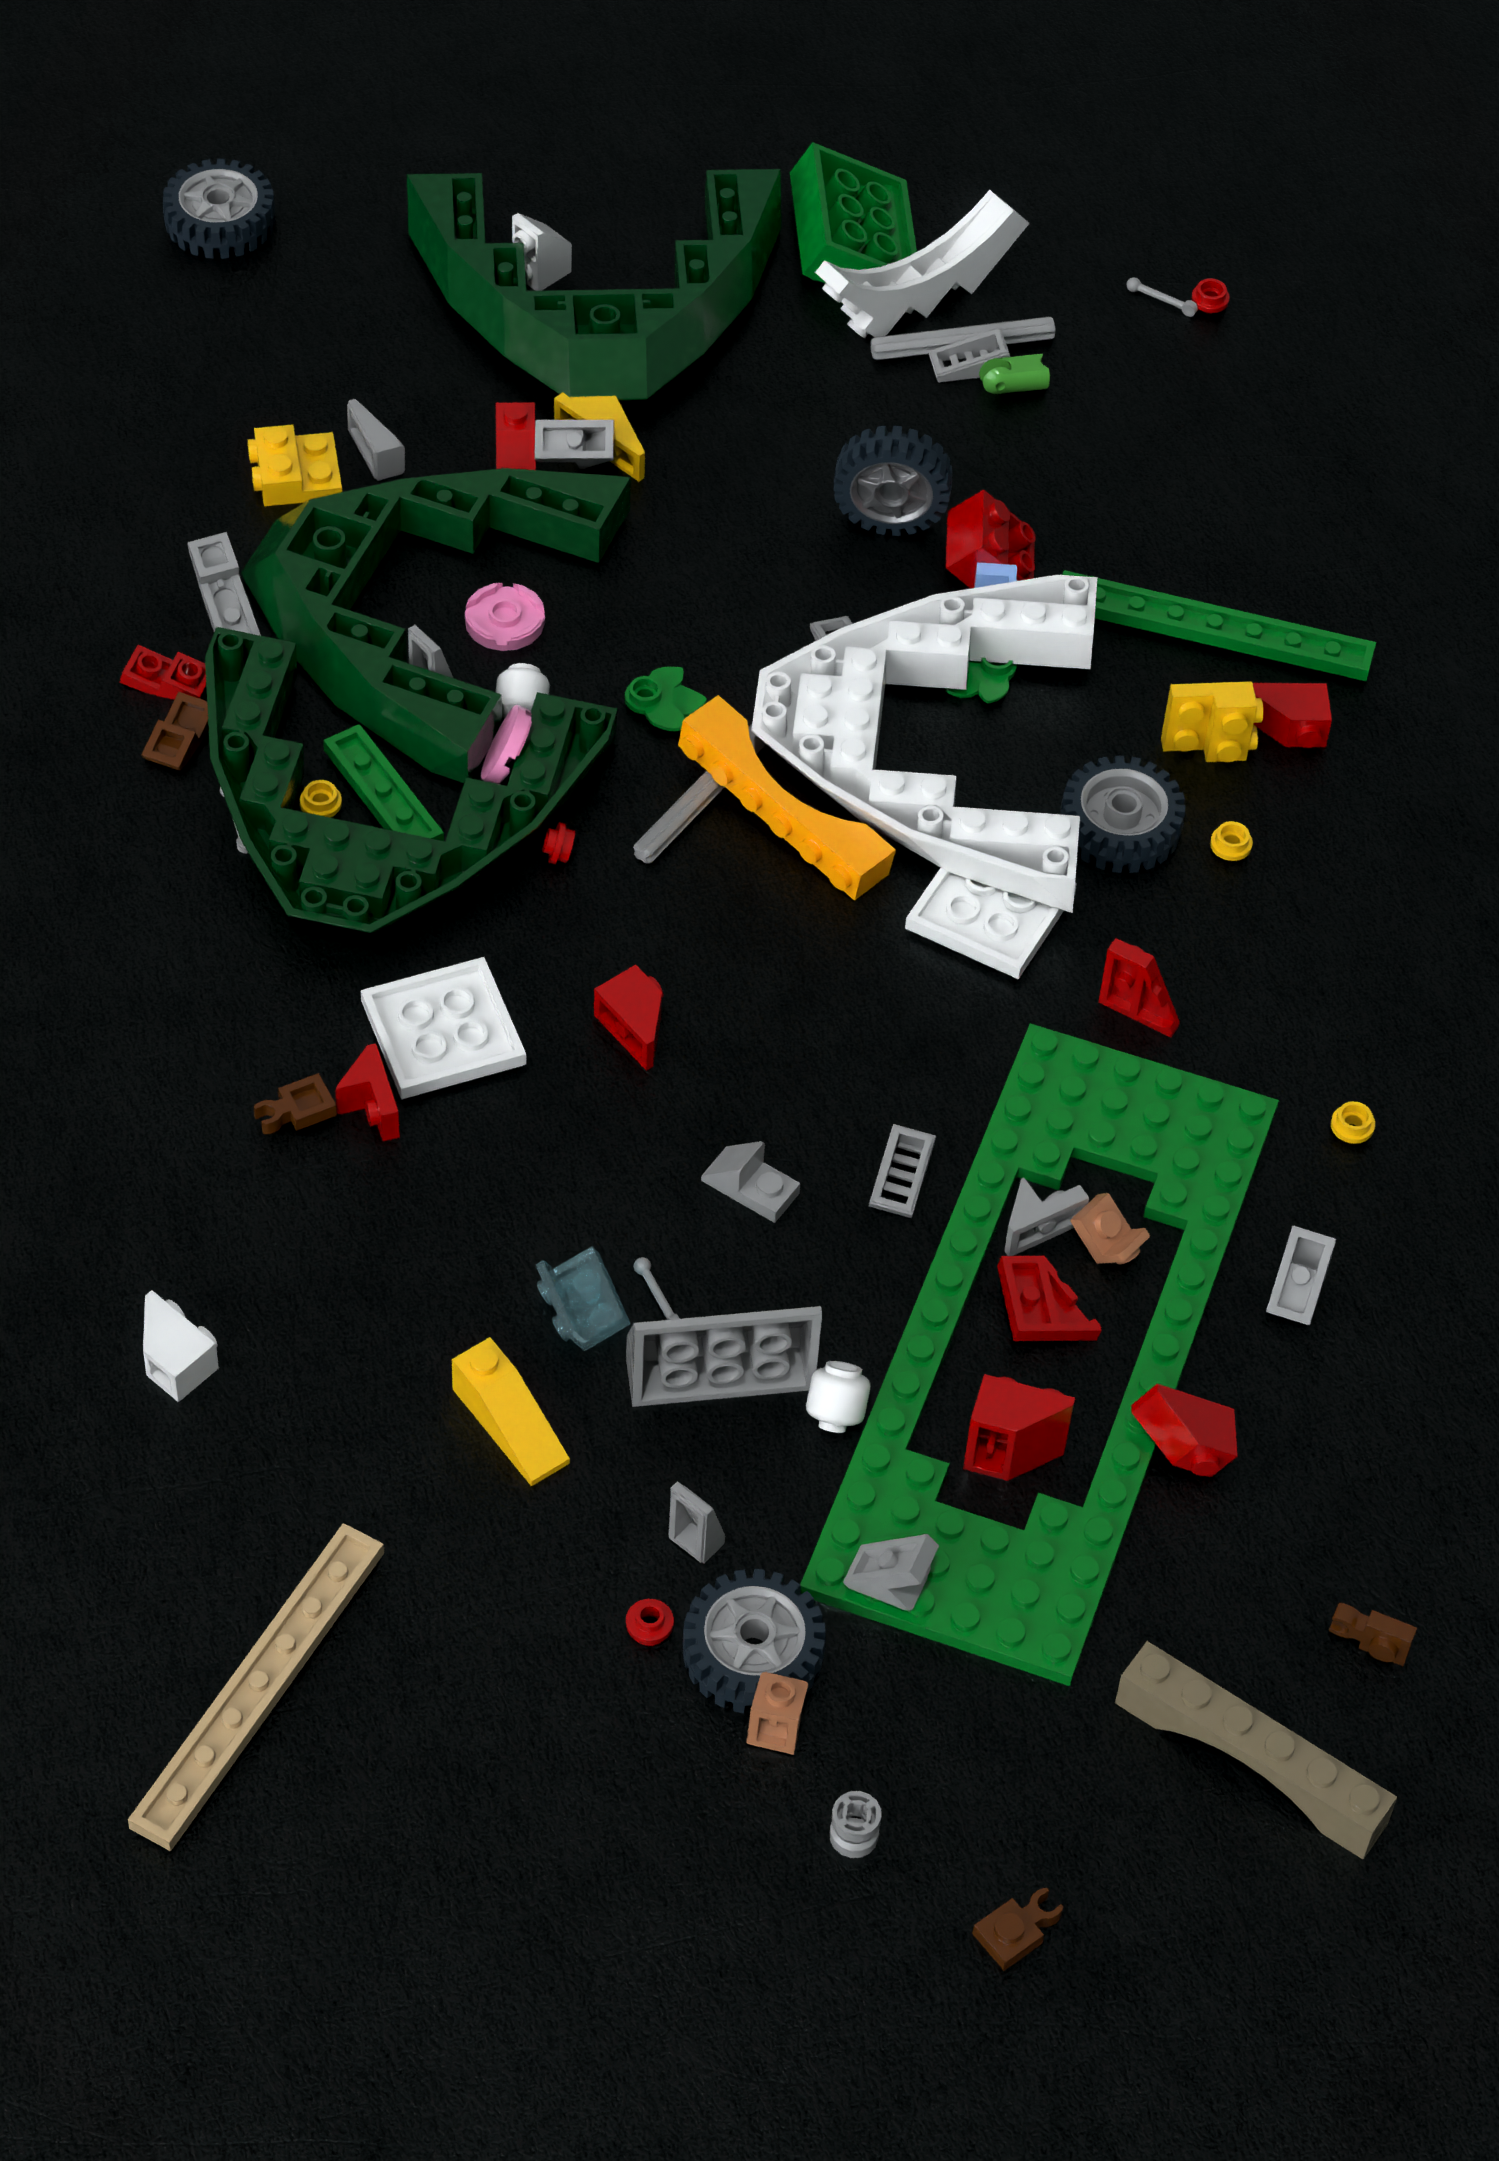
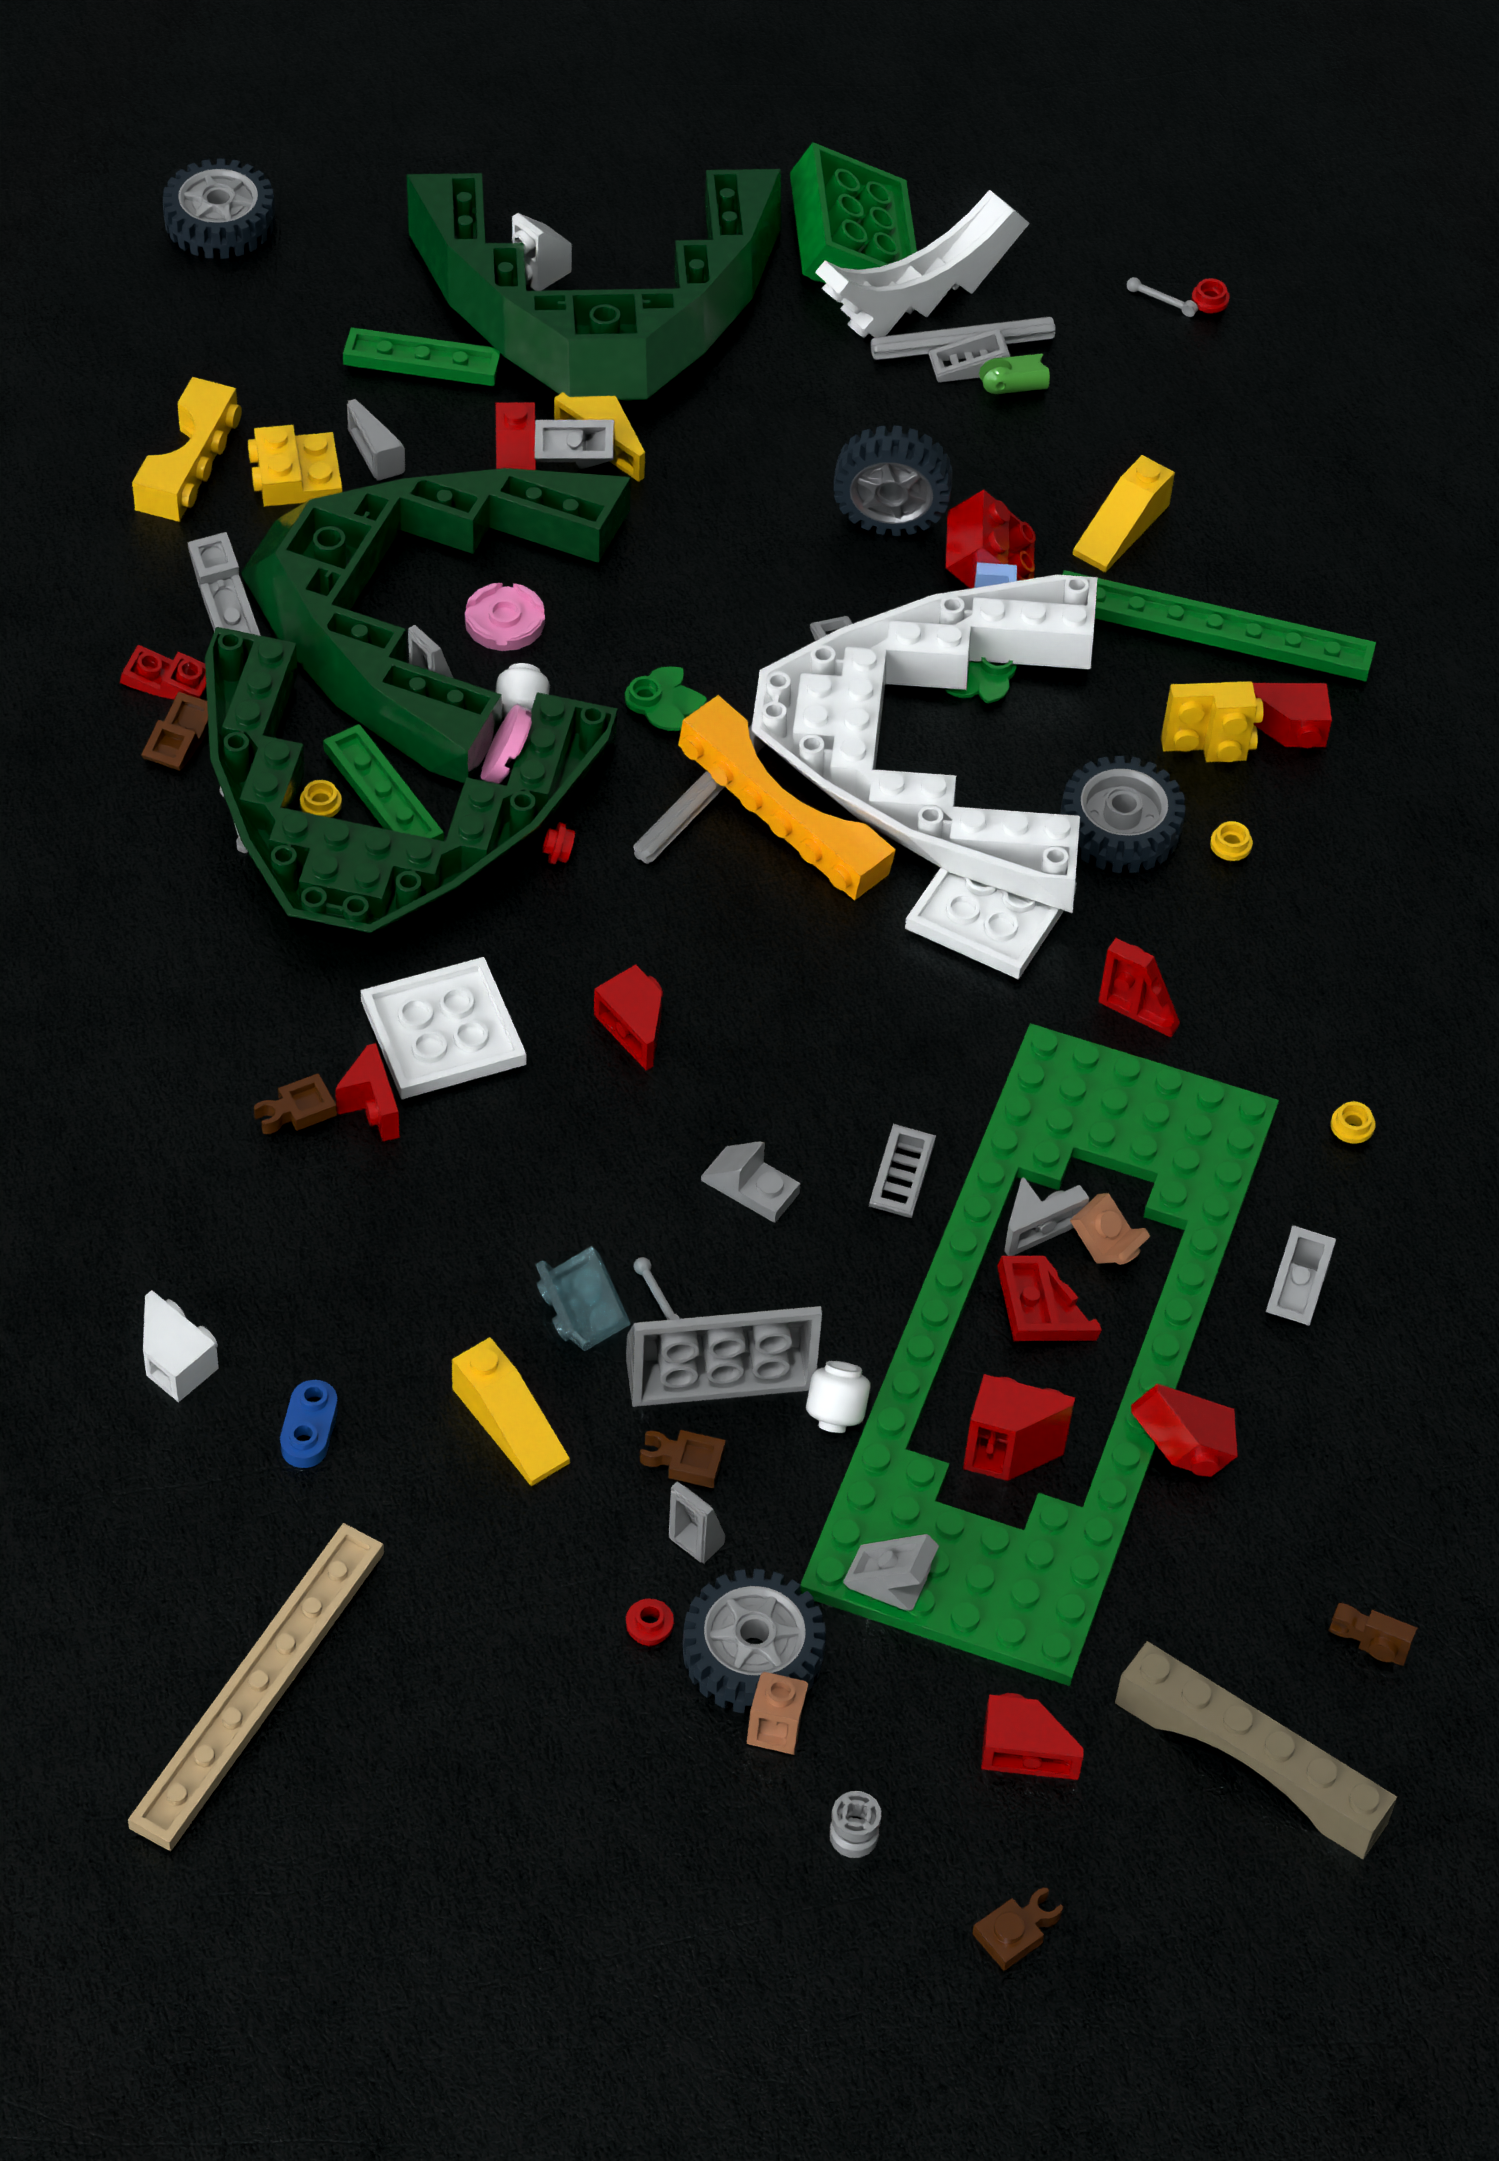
(171, 480): none -> yellow arch
(311, 1420): none -> blue plate
(422, 356): none -> green plate
(690, 1458): none -> reddish brown plate
(1027, 1740): none -> red slope
(1126, 513): none -> yellow slope

